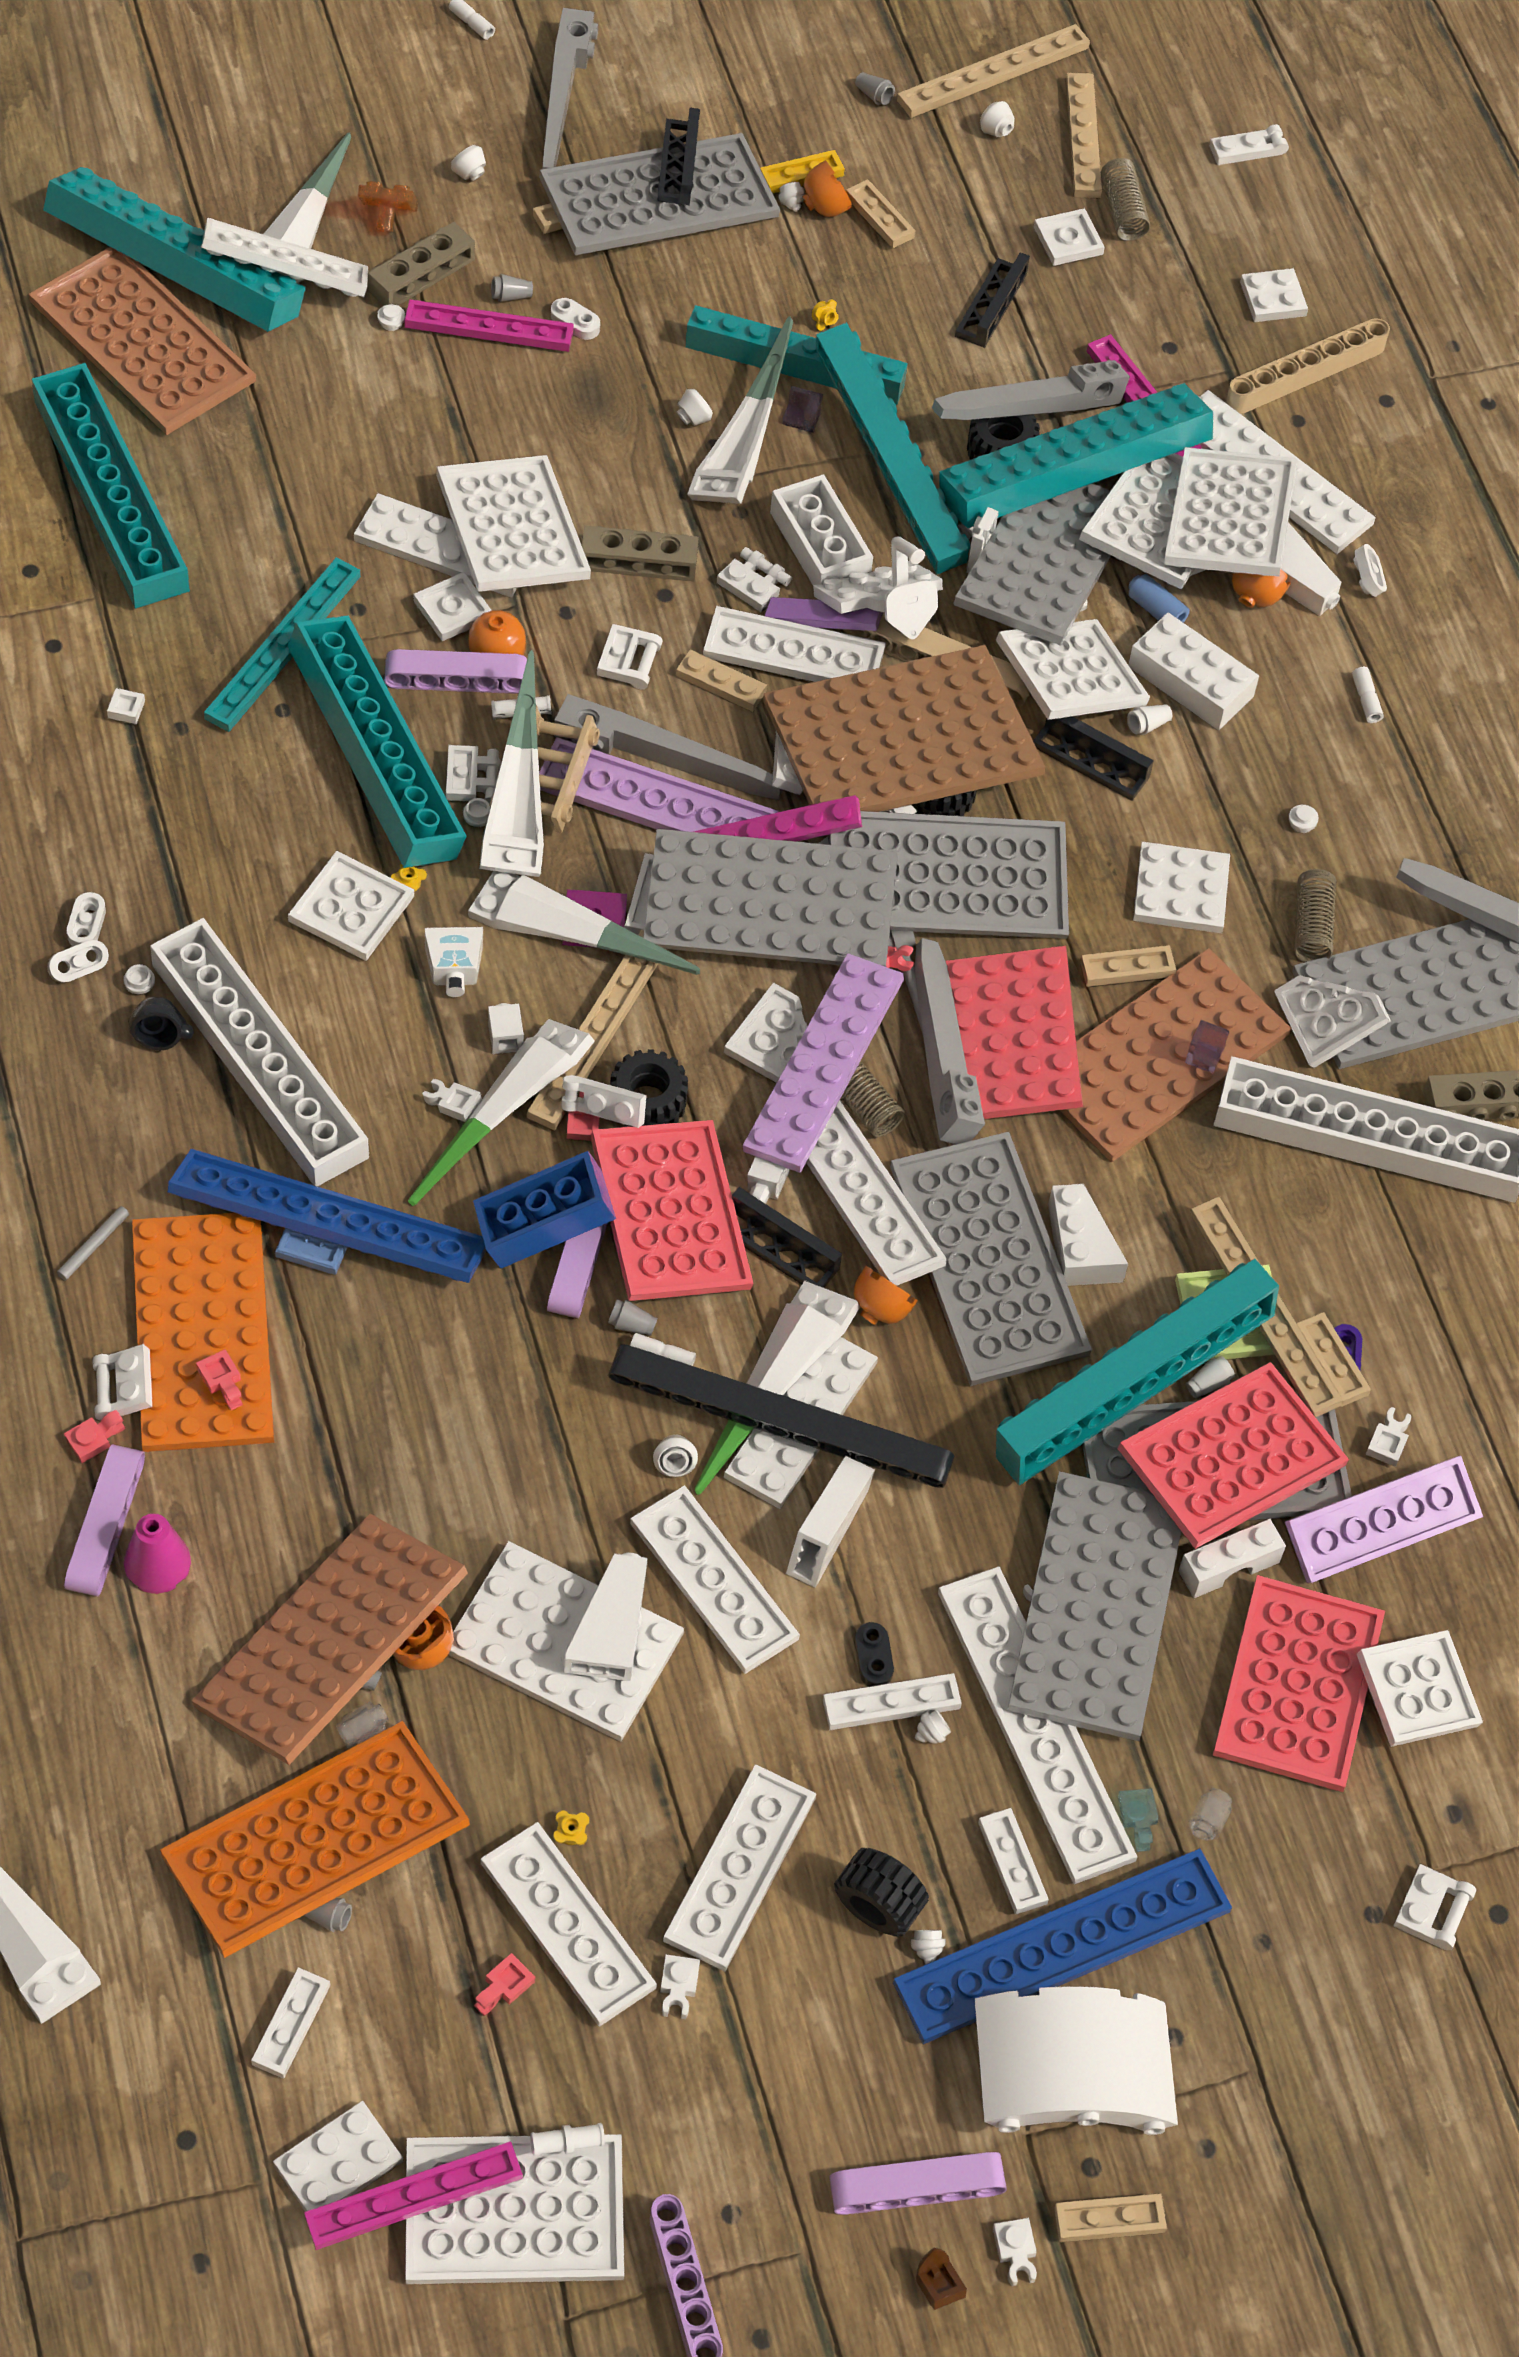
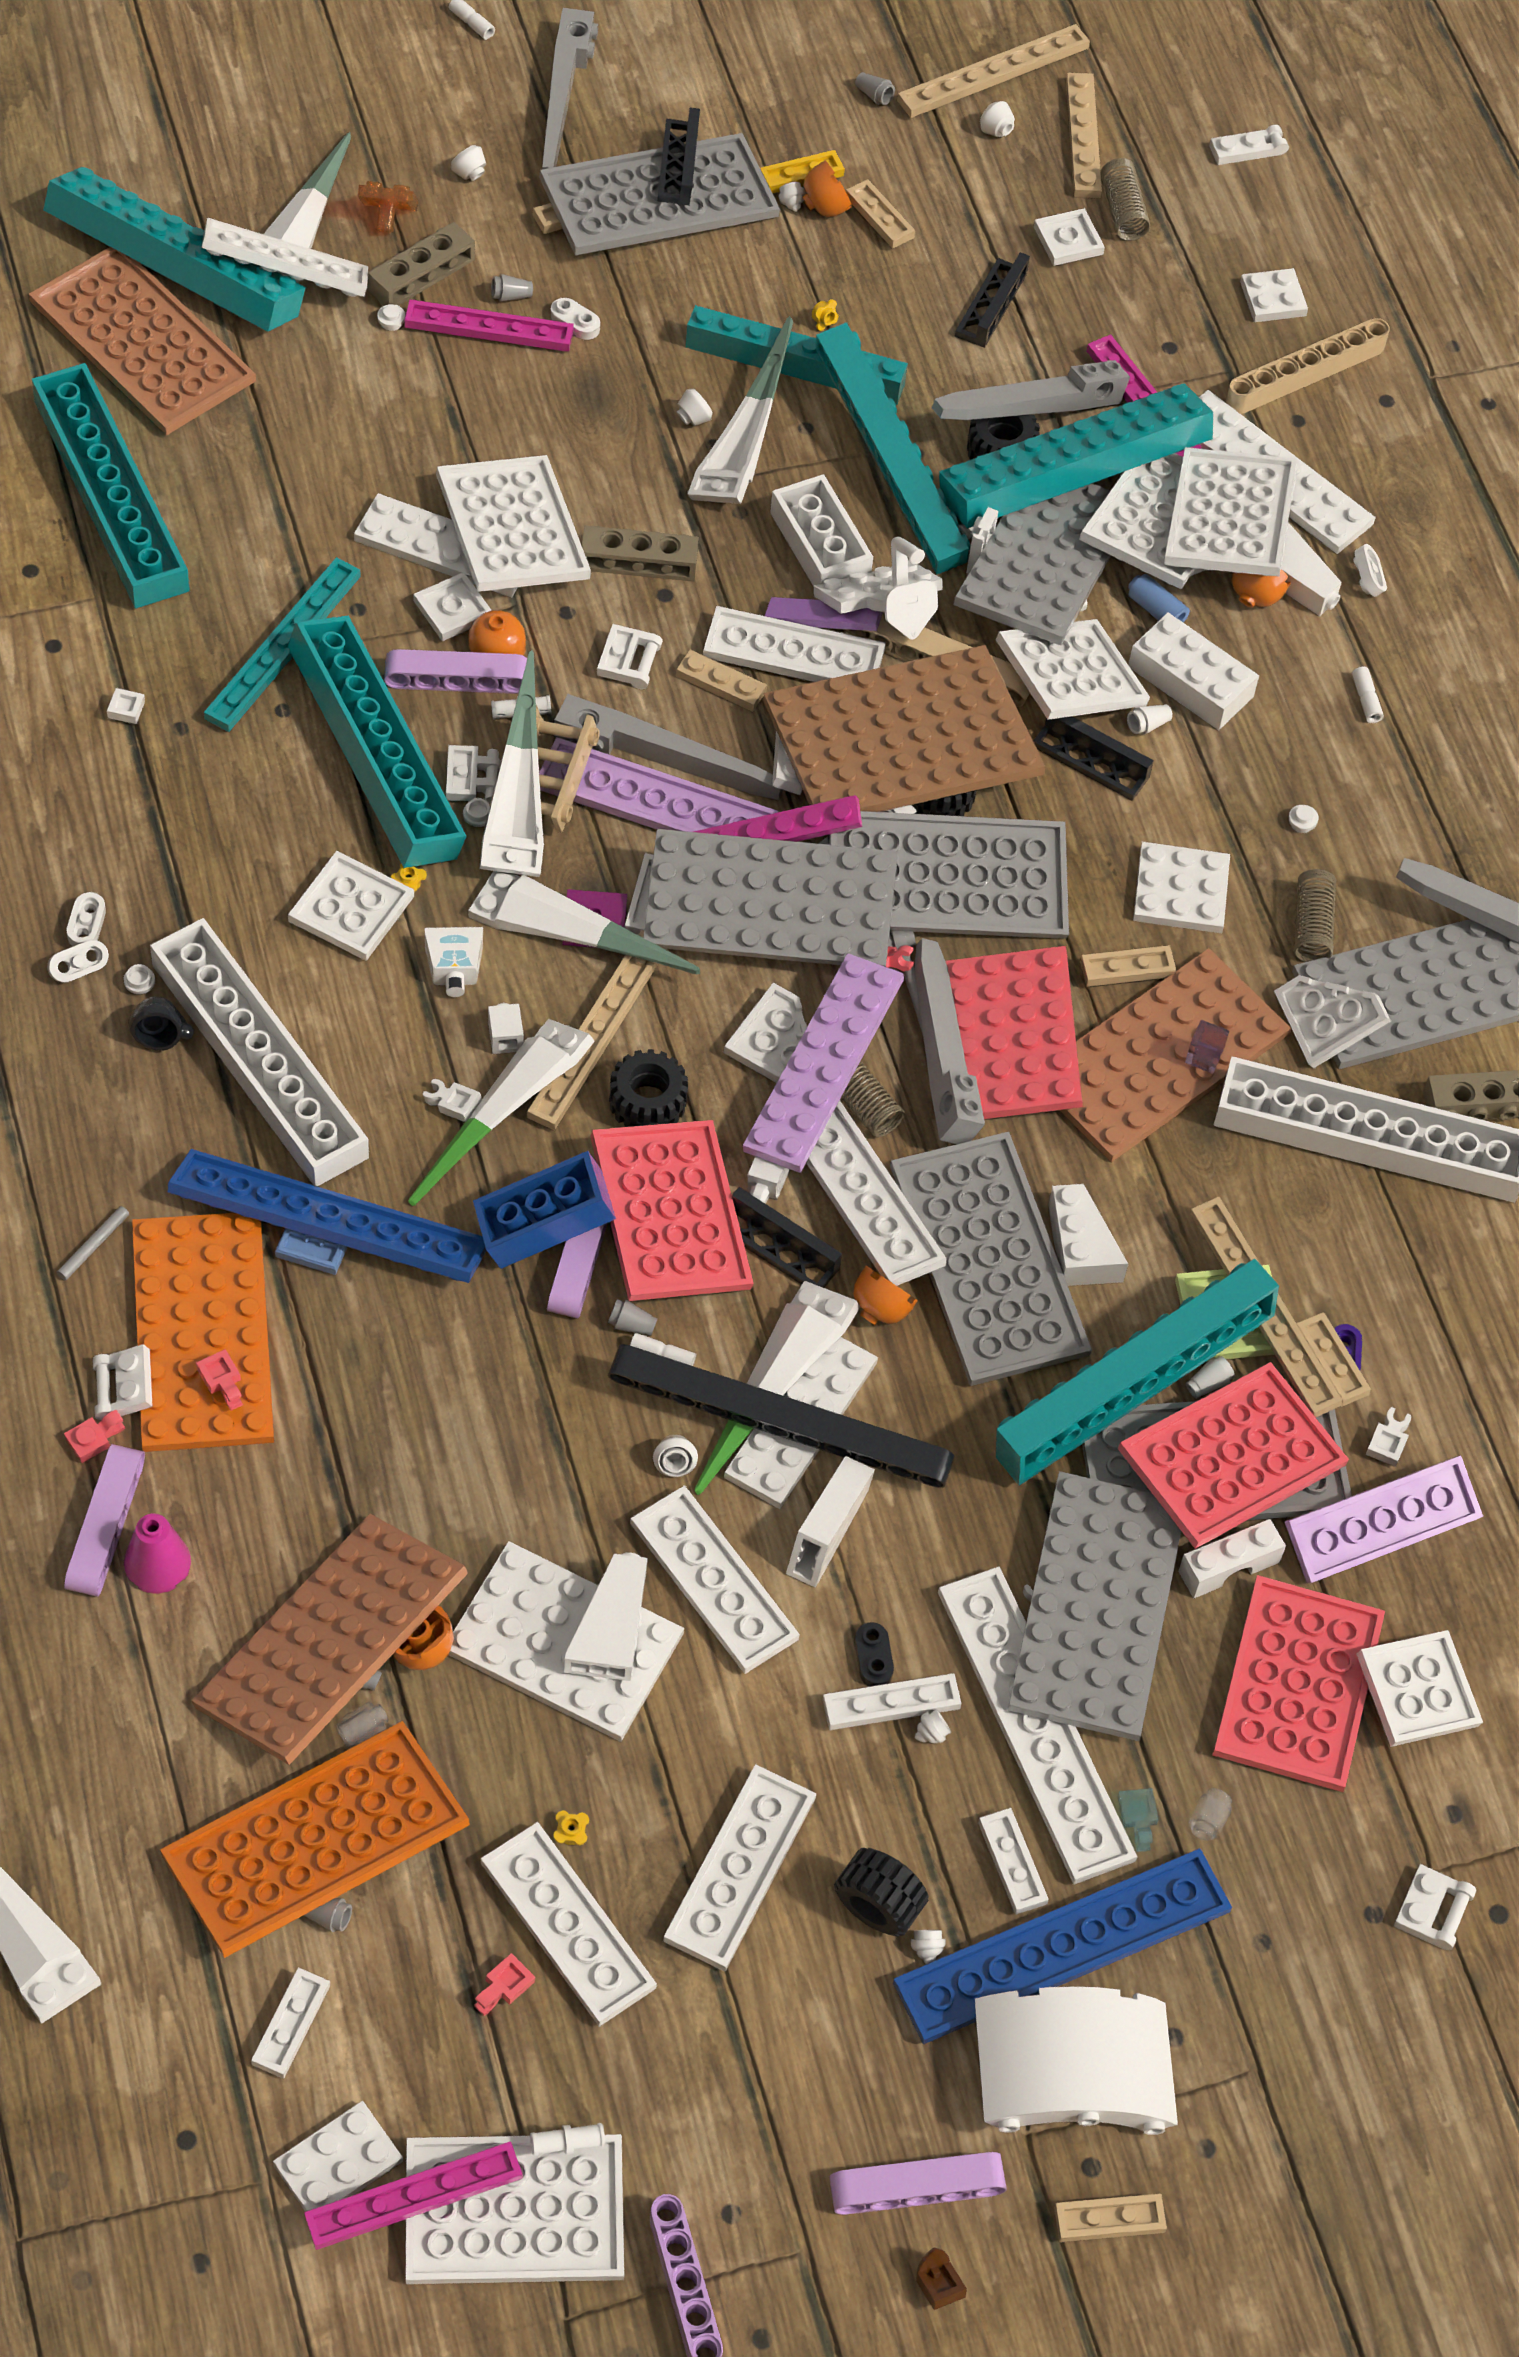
(581, 1124): coral plate -> none
(603, 1101): white plate -> none
(679, 1980): white plate -> none
(748, 584): white plate -> none
(803, 409): panel -> none
(1016, 2244): white plate -> none

